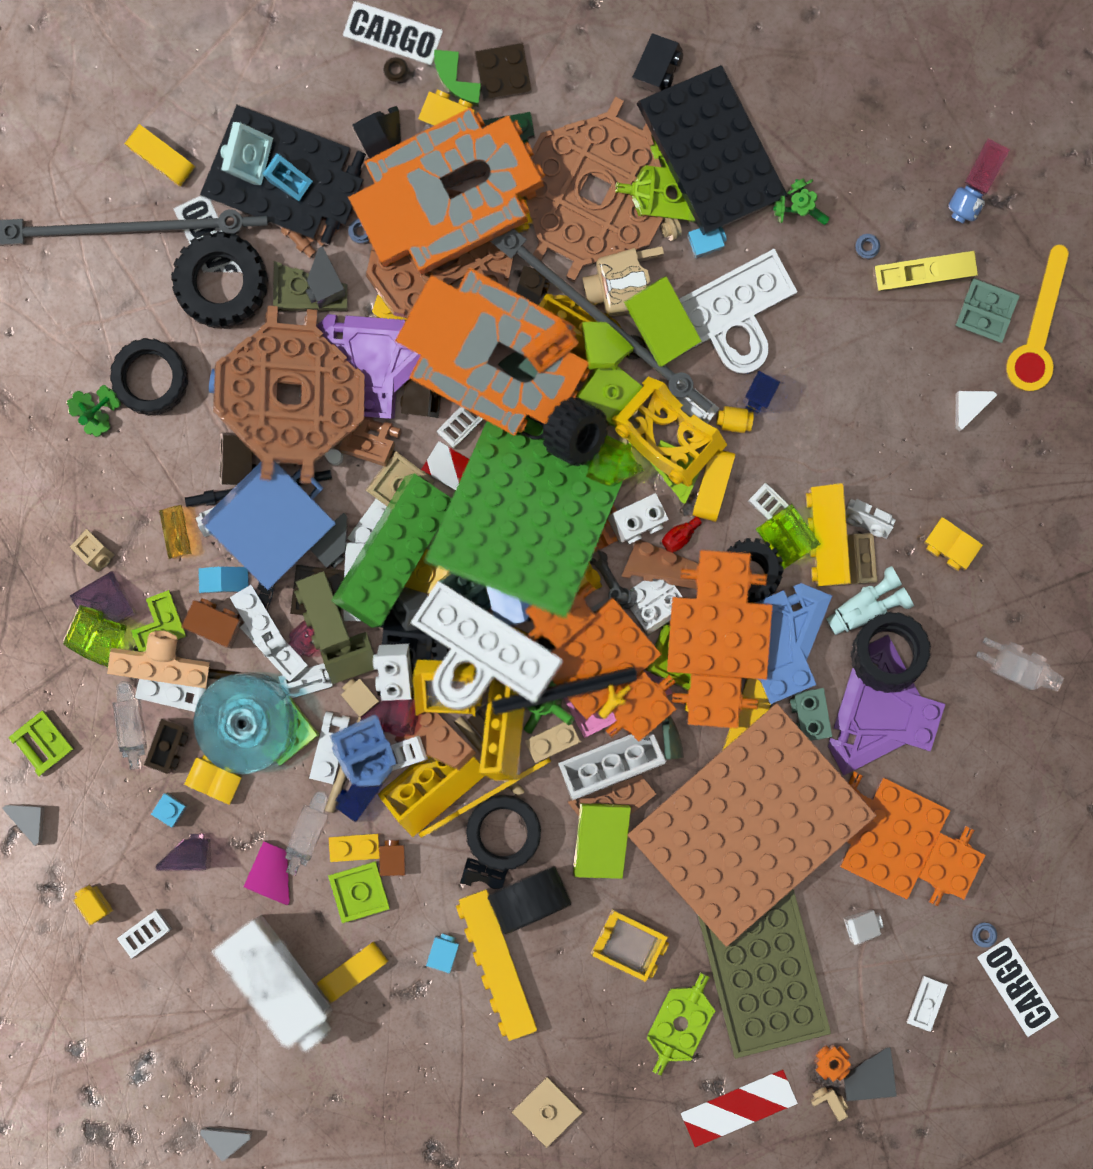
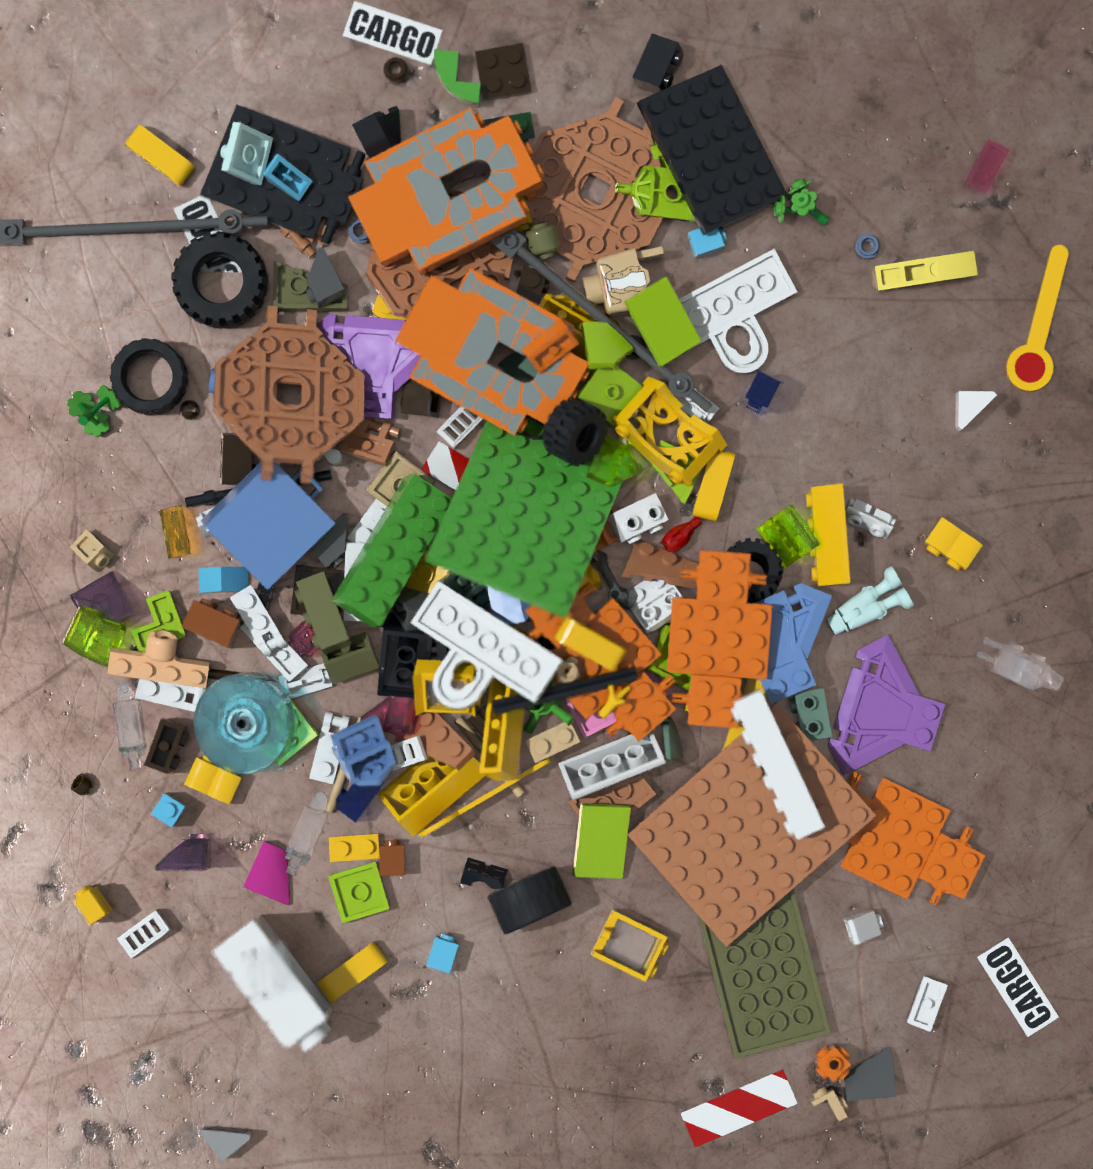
(28, 819): light grey slope -> none
(47, 738): lime plate -> none
(81, 784): none -> dark brown hinge
(187, 414): none -> dark brown hinge
(359, 696): tan brick -> none
(394, 672): white brick -> none
(439, 107): yellow brick -> none
(497, 965): yellow brick -> none
(503, 862): black tyre -> none
(543, 239): none -> olive head
(546, 1112): tan plate -> none
(572, 675): none -> tan plate
(590, 643): none -> yellow beam
(671, 228): tan plate -> none
(680, 1044): lime plate -> none
(735, 419): yellow brick -> none
(773, 495): white slope -> none
(778, 764): none -> white brick
(861, 558): tan slope -> none
(906, 628): black tyre -> none
(966, 204): medium blue head -> none
(987, 310): sand green slope -> none
(991, 938): sand blue plate -> none

